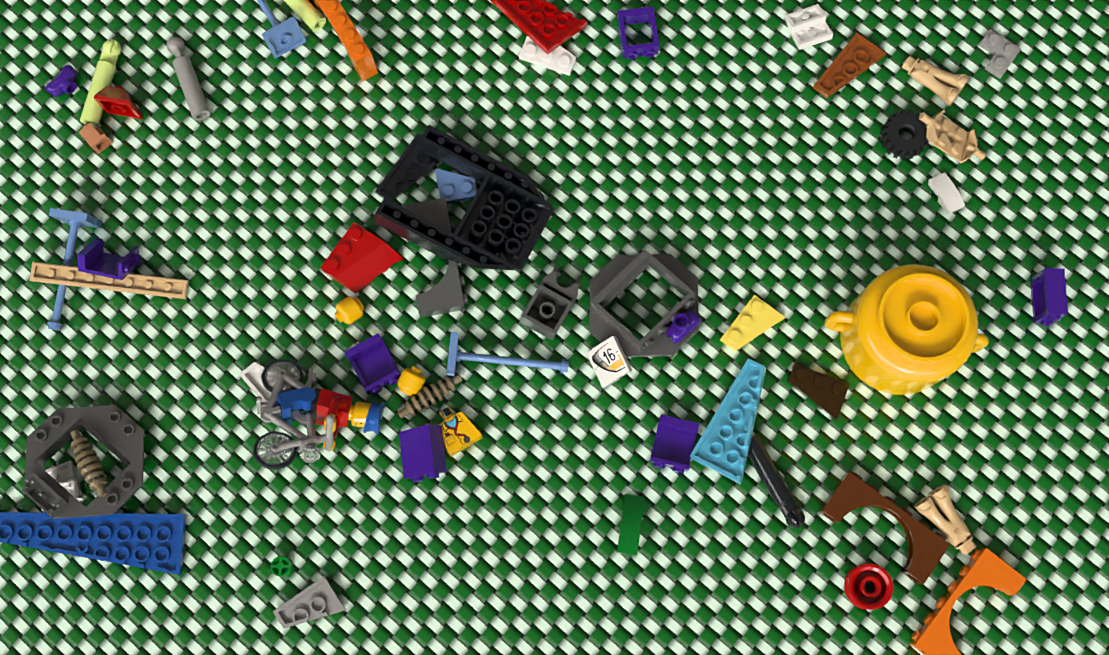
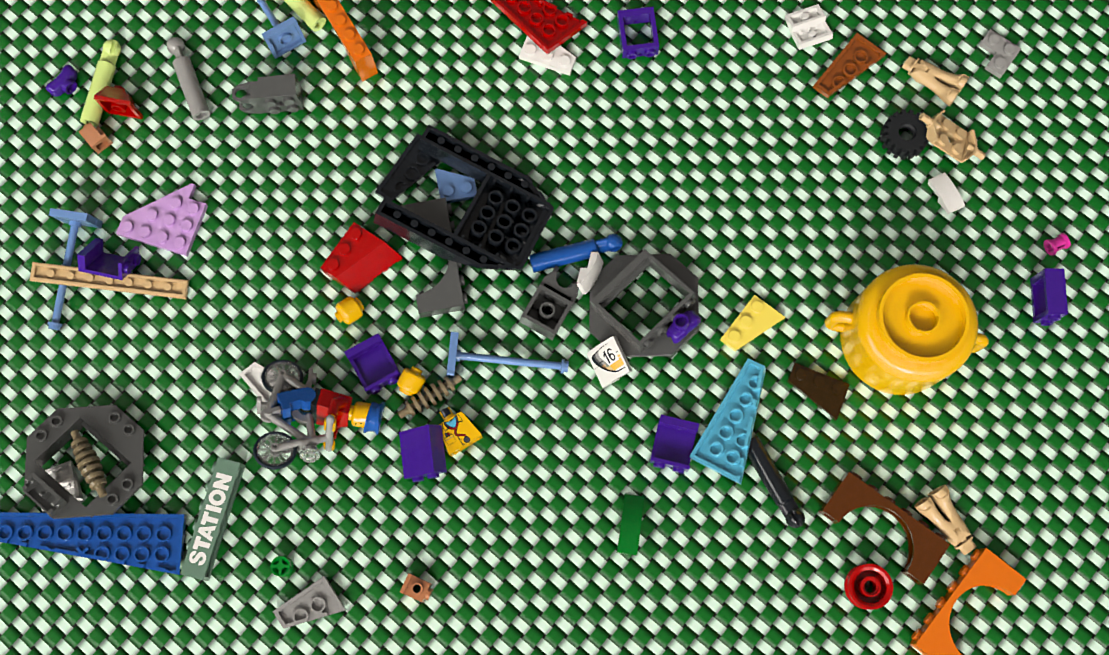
(167, 222): none -> lavender wing
(212, 519): none -> sand green brick
(271, 95): none -> dark grey brick
(408, 588): none -> nougat brick
(574, 252): none -> blue piece
(589, 275): none -> white slope
(1056, 244): none -> dark pink bush

